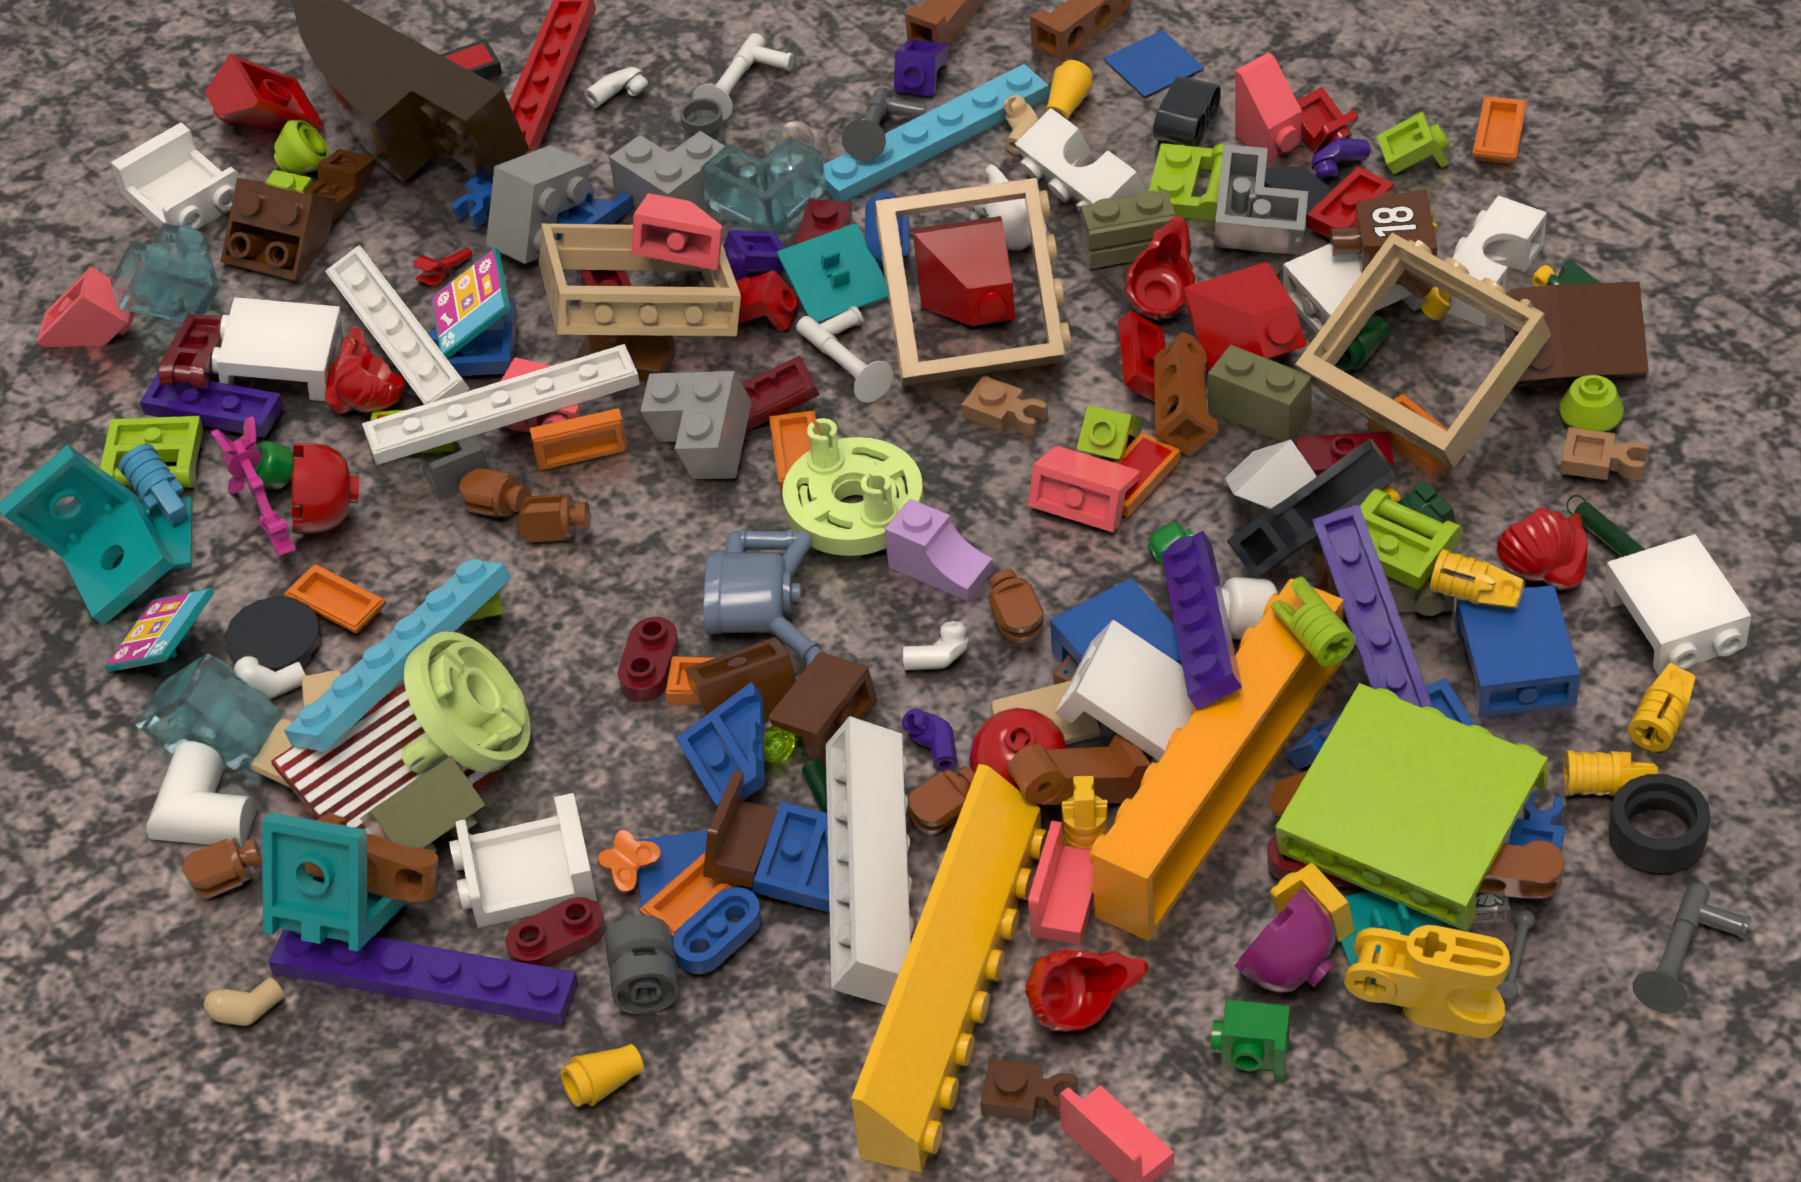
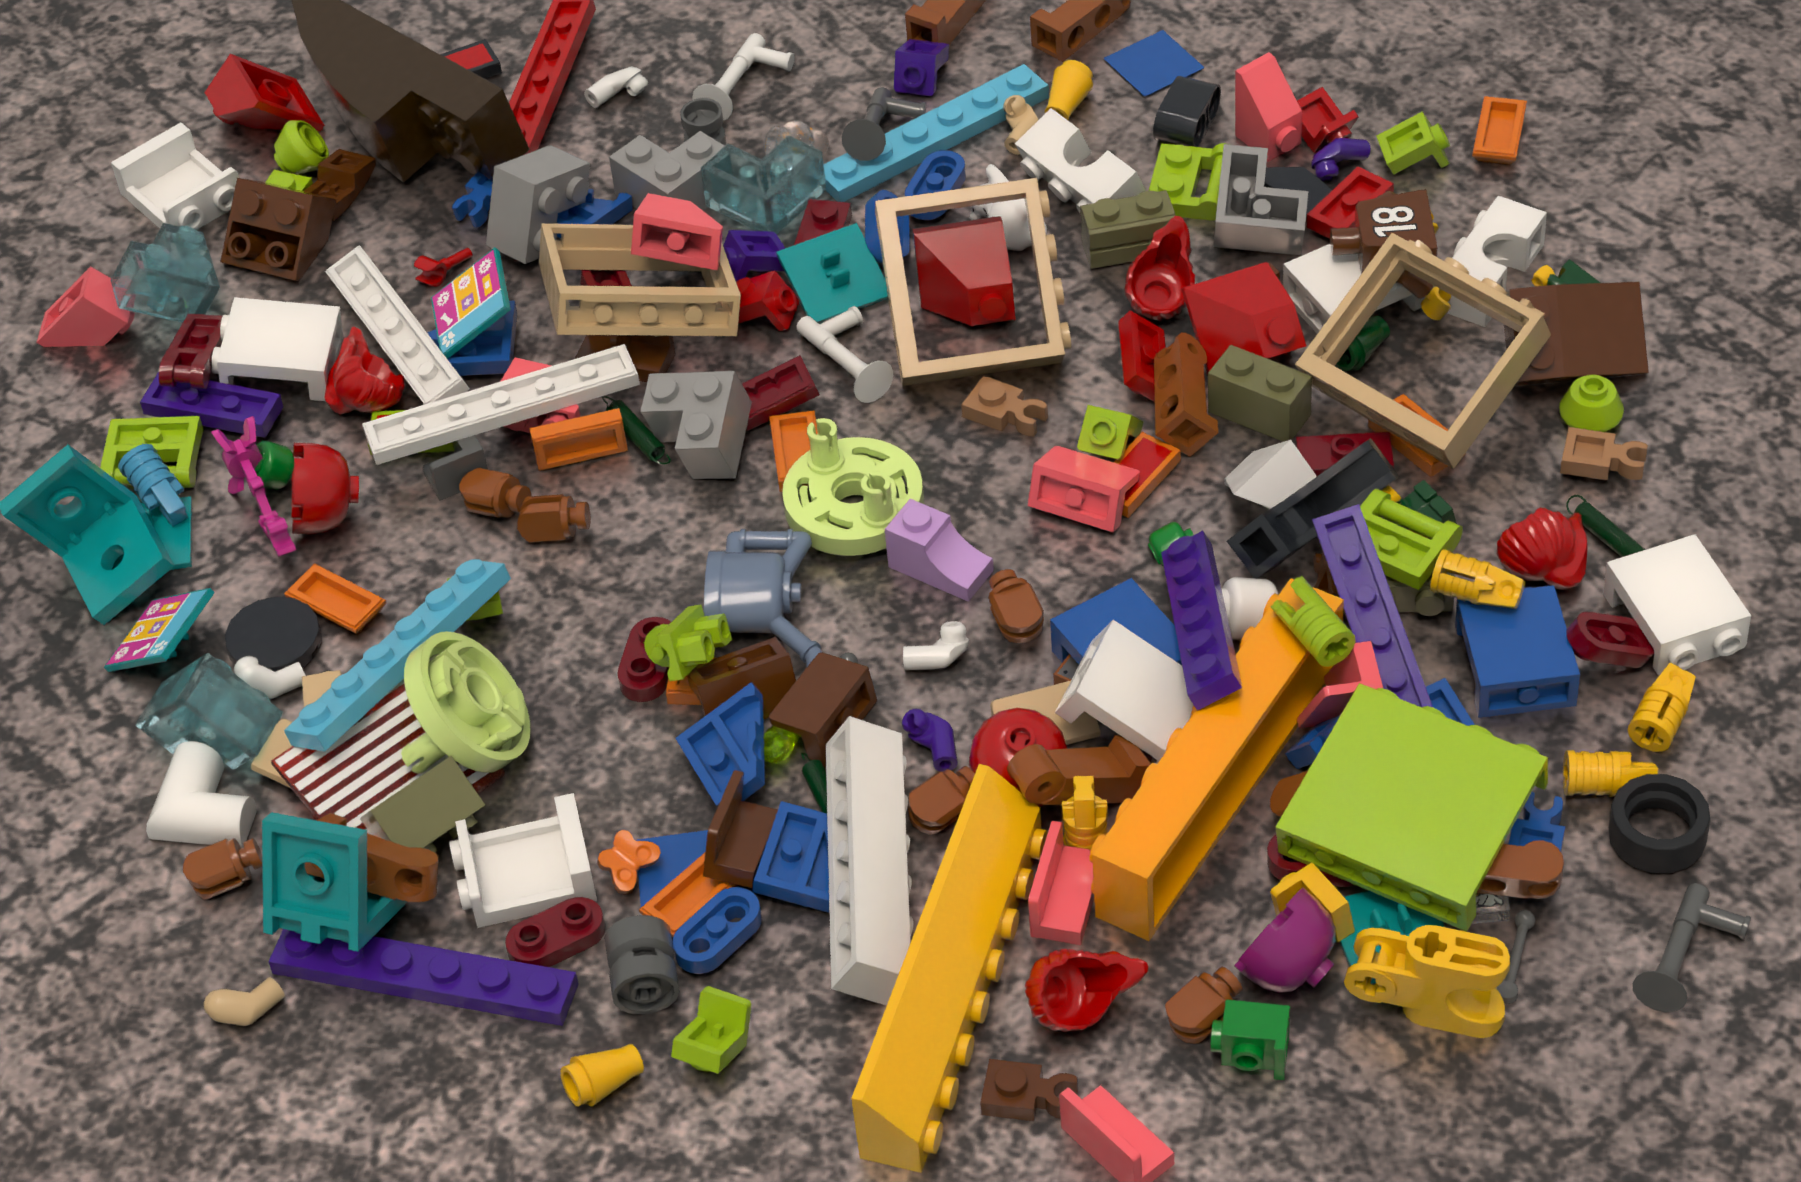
(638, 432): none -> dark green piece
(687, 641): none -> lime hips
(715, 1033): none -> lime bracket
(937, 173): none -> blue plate
(1199, 1003): none -> dark orange arm
(1340, 685): none -> coral panel
(1609, 640): none -> dark red plate

